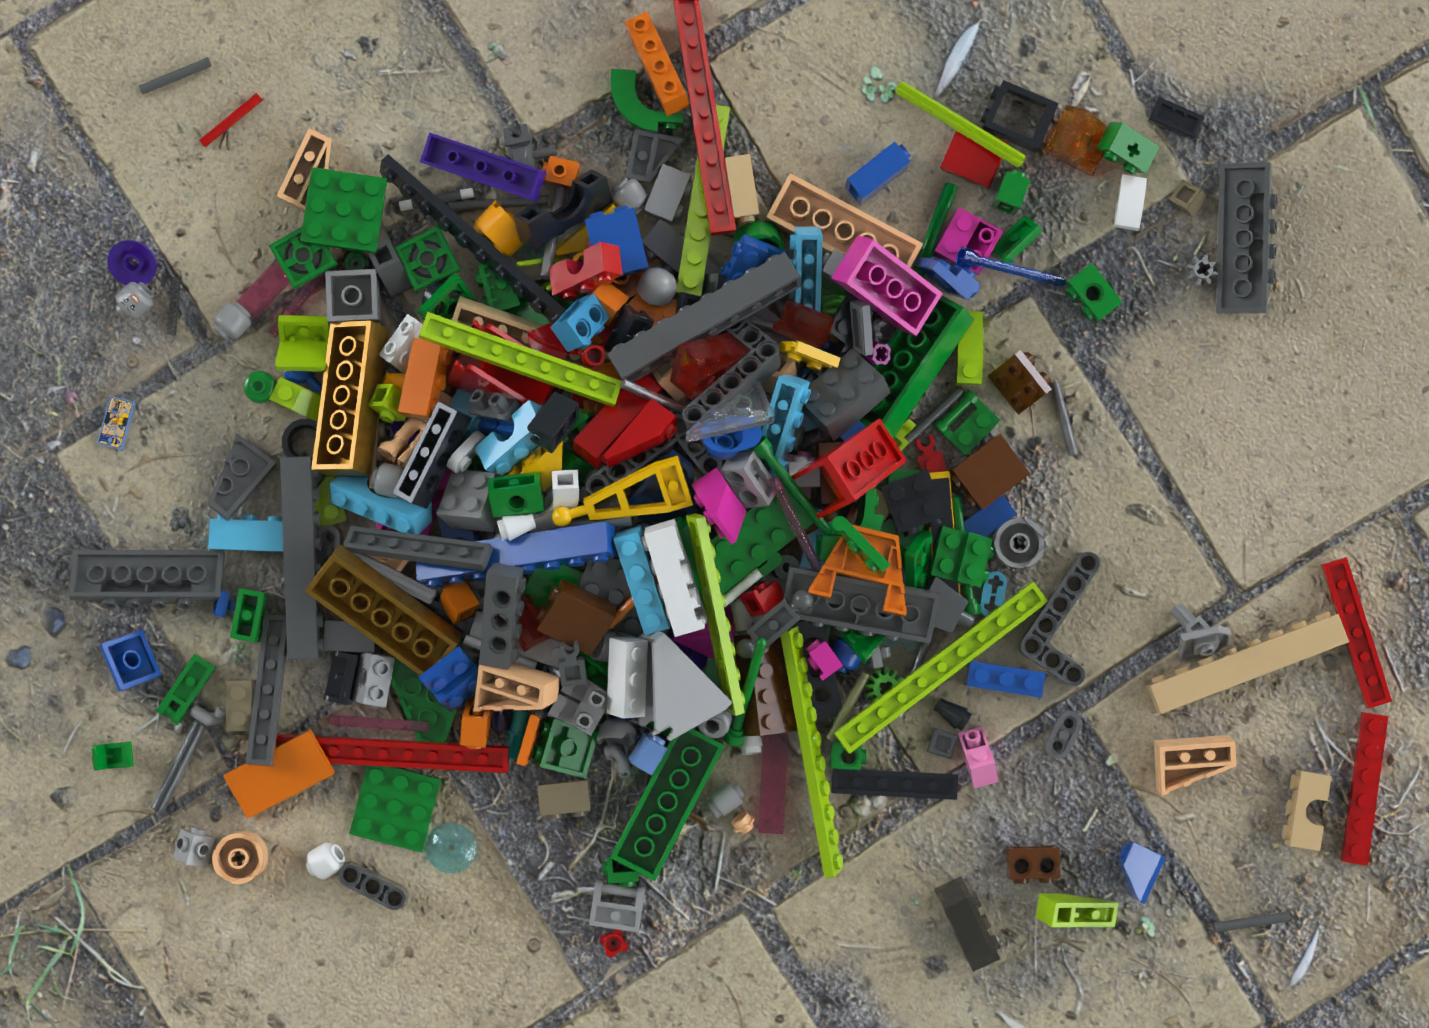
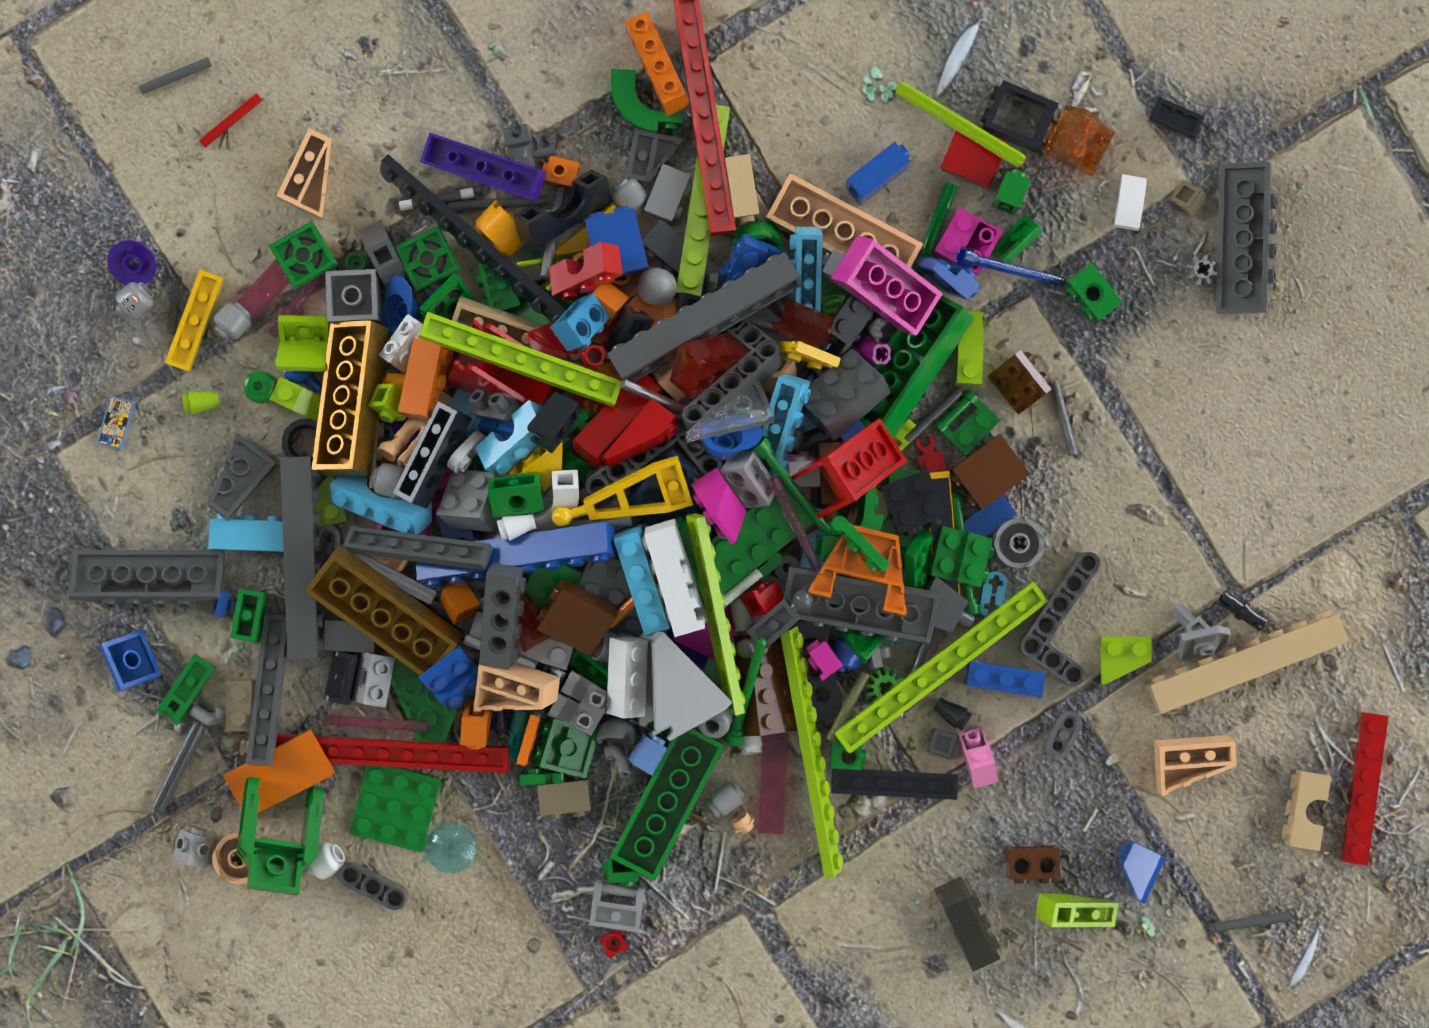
(112, 755): green bracket -> none
(194, 320): none -> yellow plate
(198, 401): none -> lime cone
(276, 863): none -> green plate
(343, 210): green plate -> none
(398, 303): none -> blue piece
(534, 776): none -> green plate
(572, 668): dark grey plate -> none
(861, 327): dark grey tile -> none
(1123, 655): none -> lime wing
(1127, 148): brick -> none
(1242, 610): none -> black pin
(1360, 644): red plate -> none

